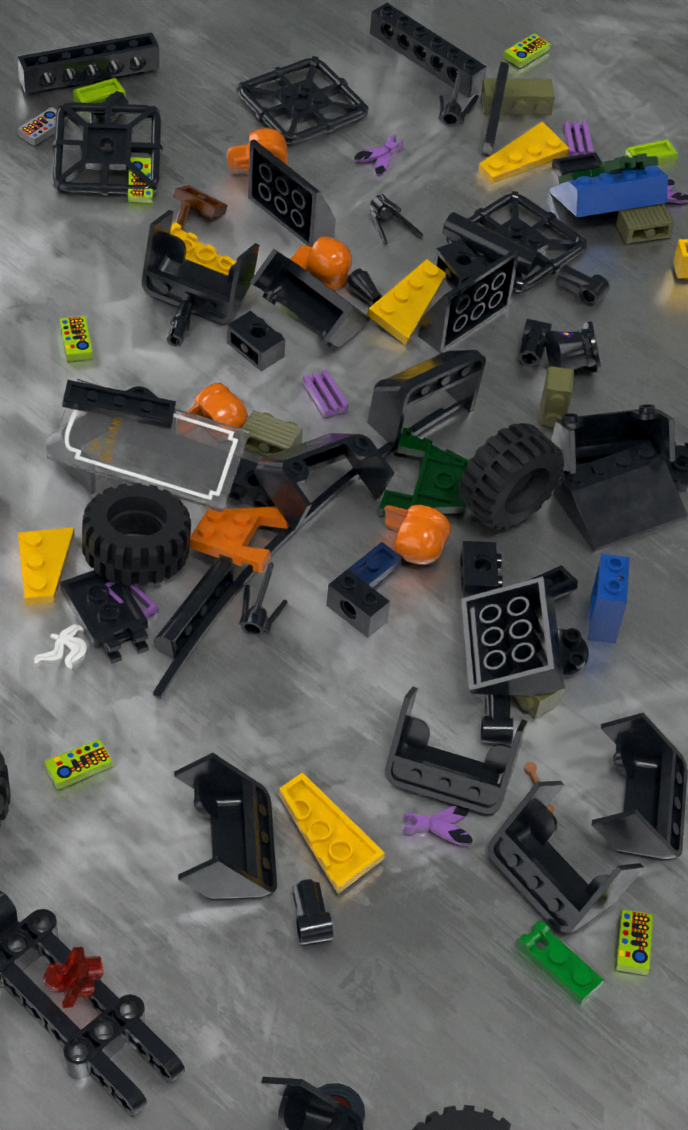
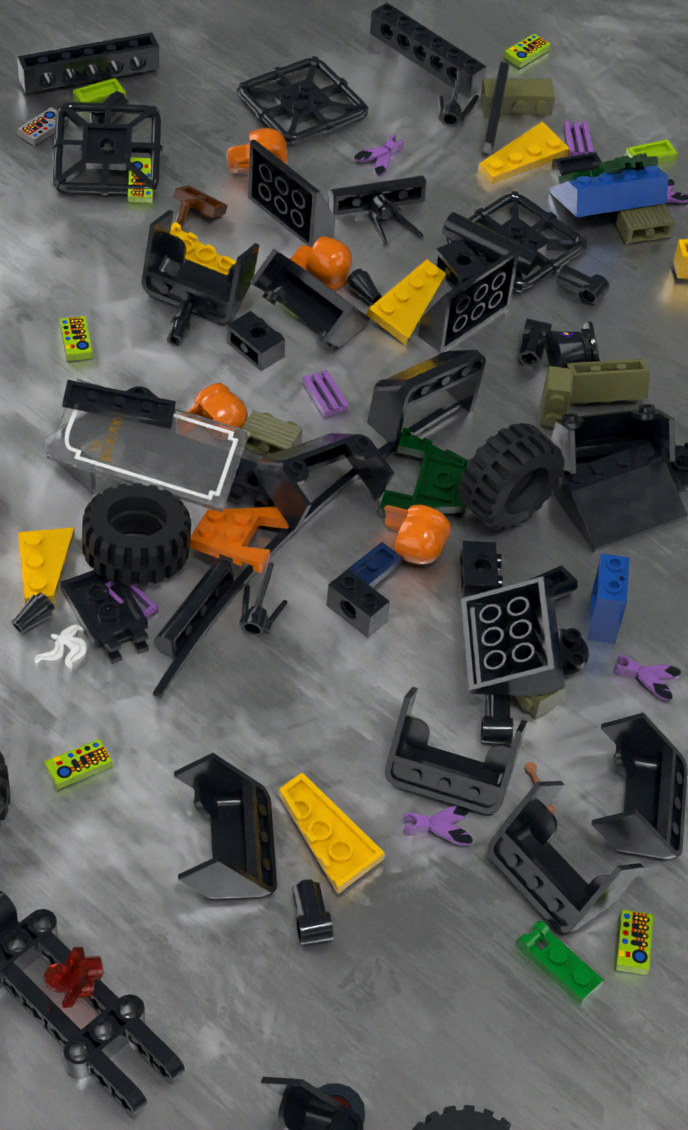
(33, 612): none -> black cone
(359, 197): none -> black brick
(609, 381): none -> olive brick
(649, 675): none -> medium lavender piece

